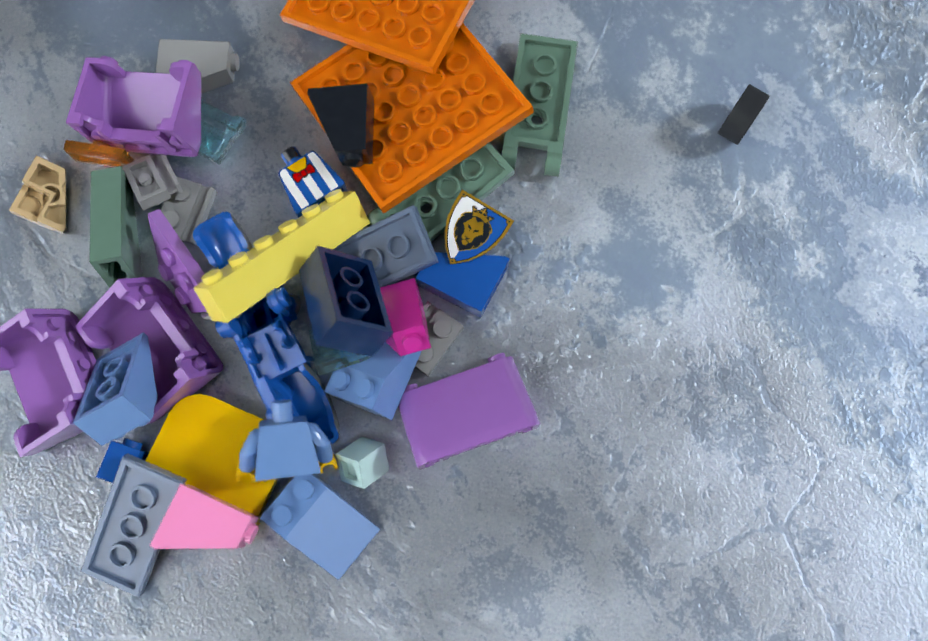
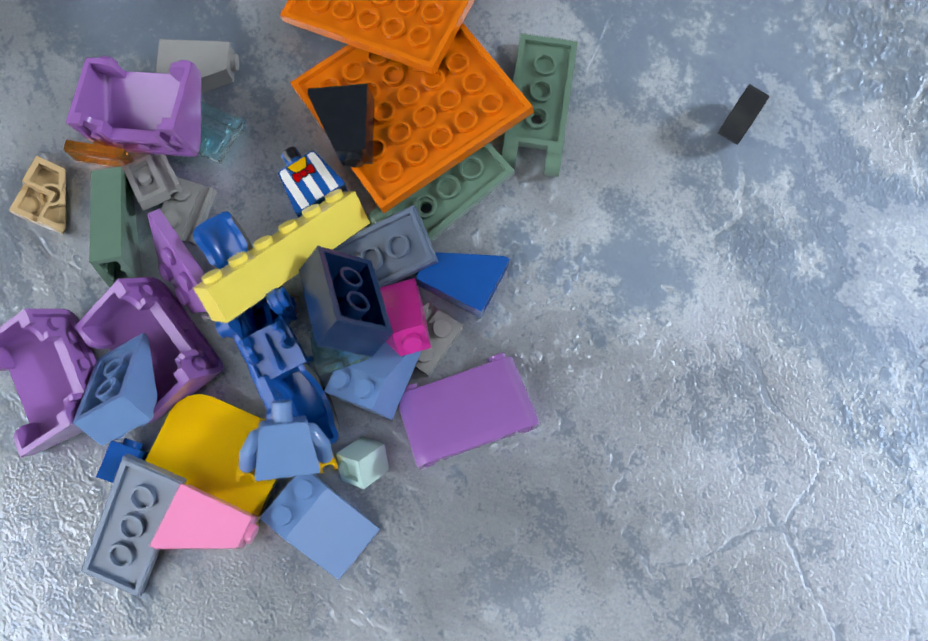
(473, 229): shield -> none

